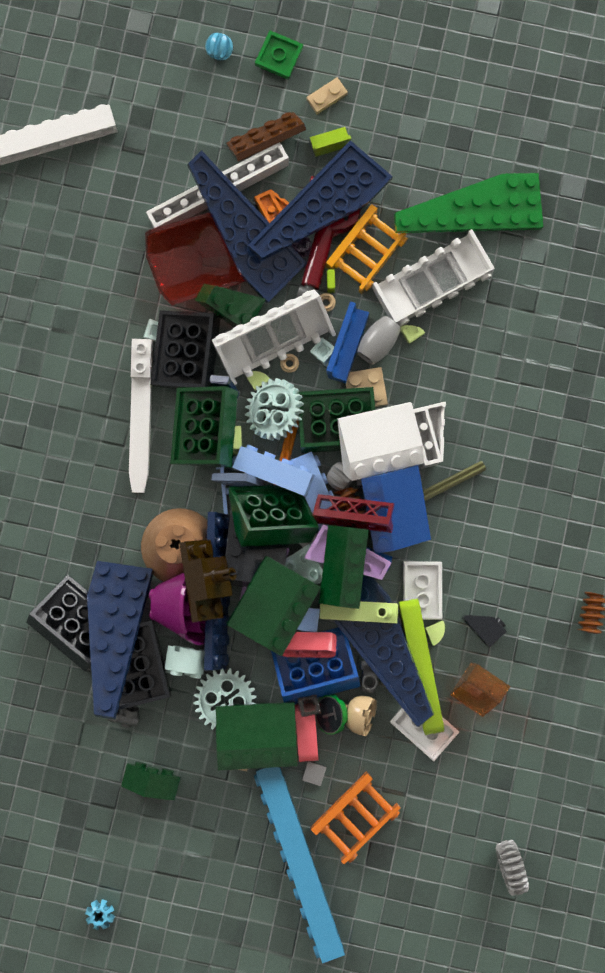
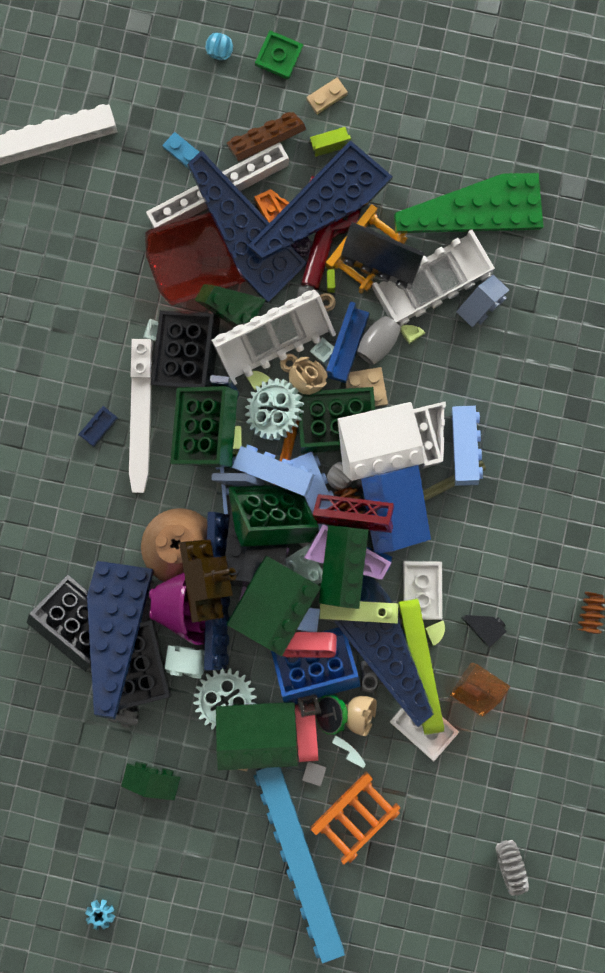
(98, 426): none -> dark blue plate
(180, 149): none -> dark azure plate
(307, 376): none -> tan cylinder
(352, 754): none -> light aqua slope
(381, 256): none -> black slope
(466, 445): none -> light blue brick
(484, 298): none -> sand blue brick

